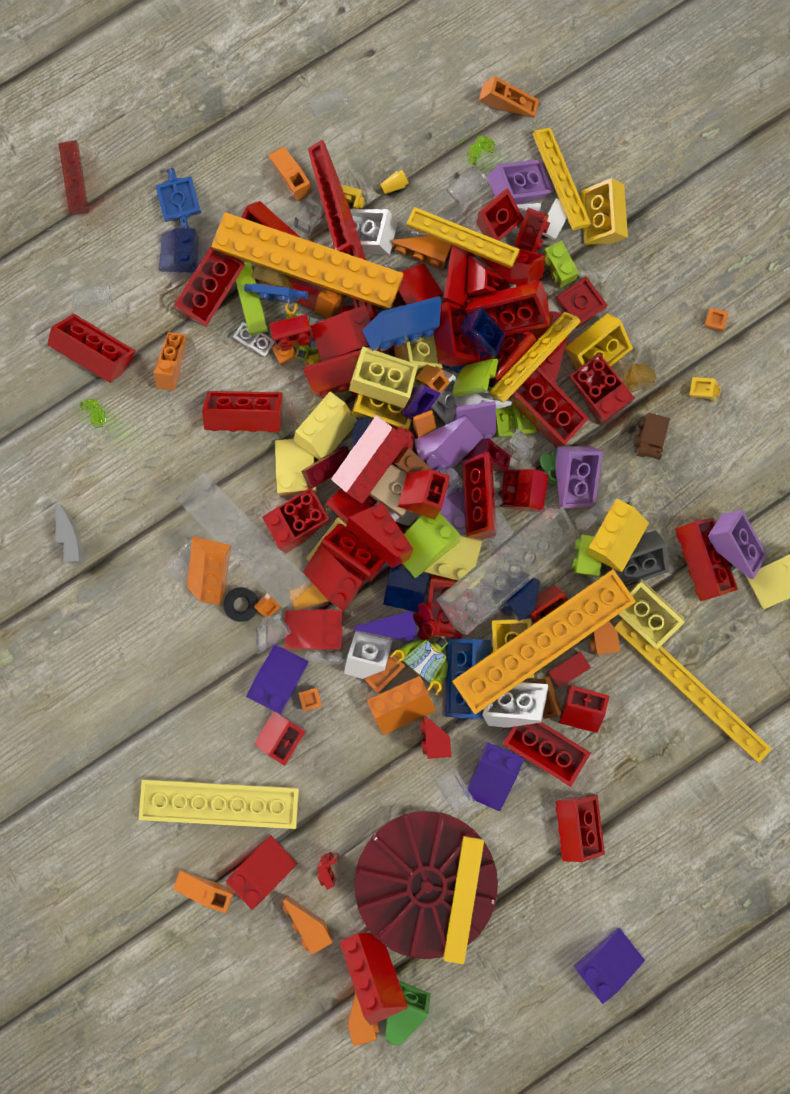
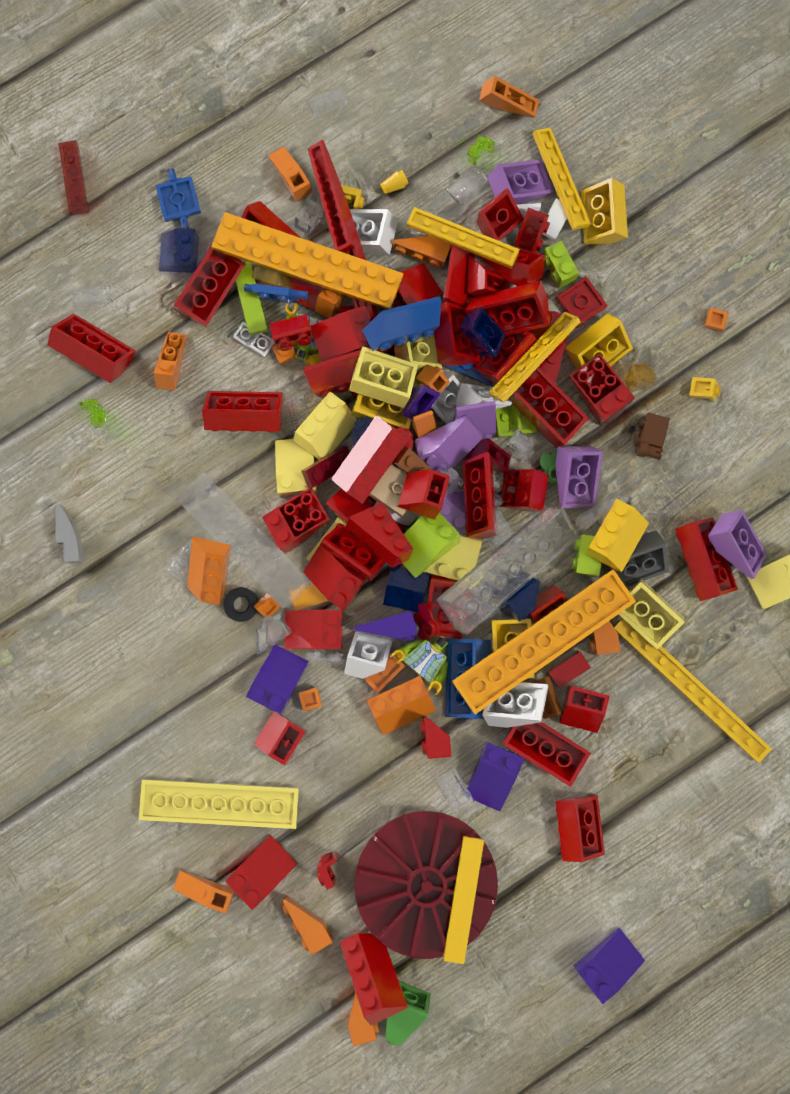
(475, 377): lime slope -> none

